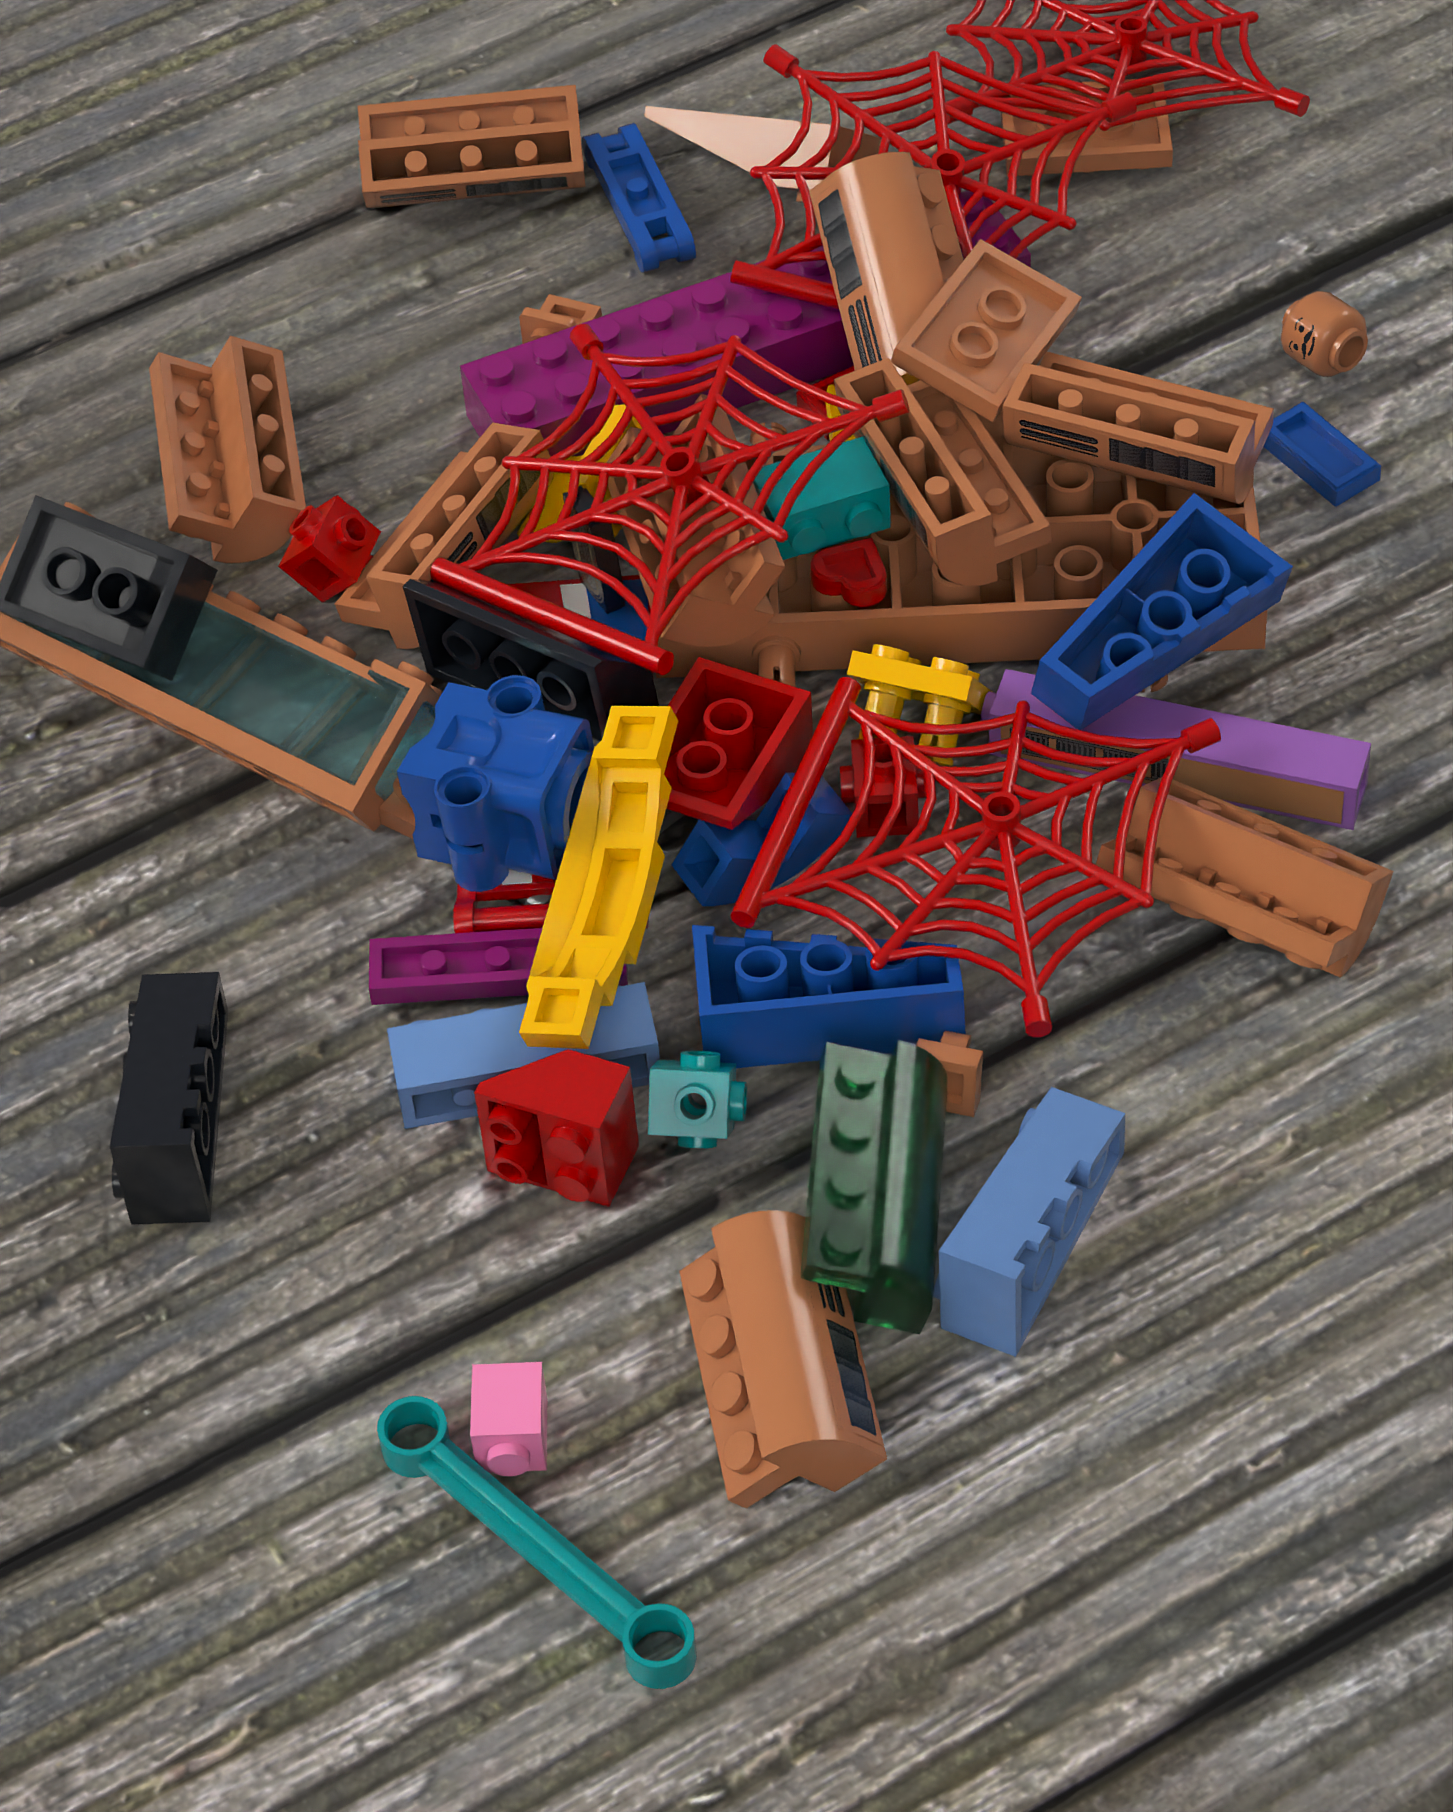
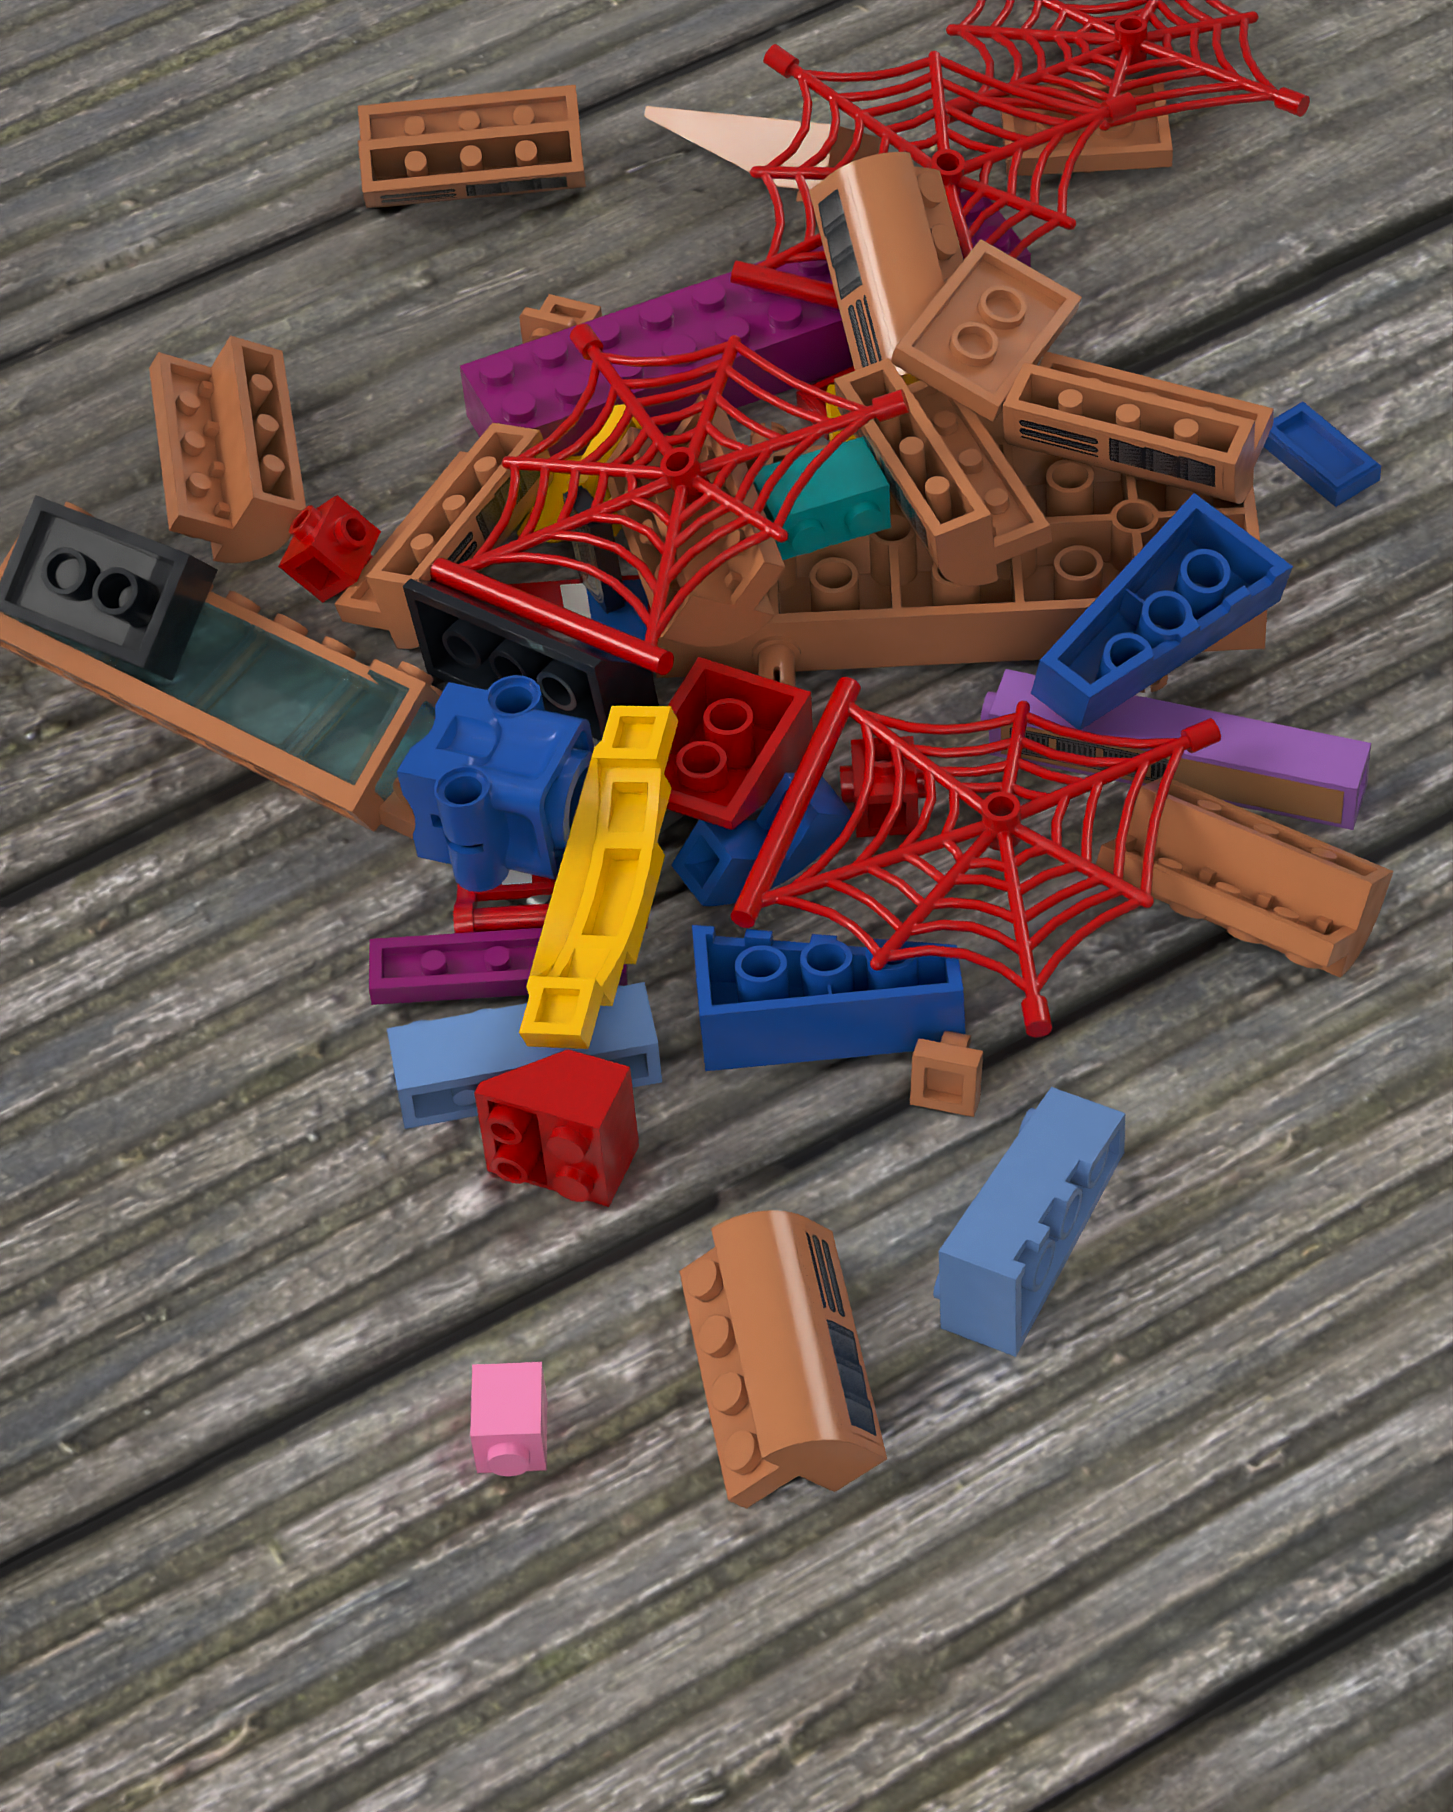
(170, 1099): black wedge -> none
(537, 1542): teal piece -> none
(639, 197): blue plate -> none
(677, 1114): teal brick -> none
(850, 571): red tile -> none
(877, 1181): clear green brick -> none
(896, 678): yellow plate -> none
(1324, 334): nougat head -> none

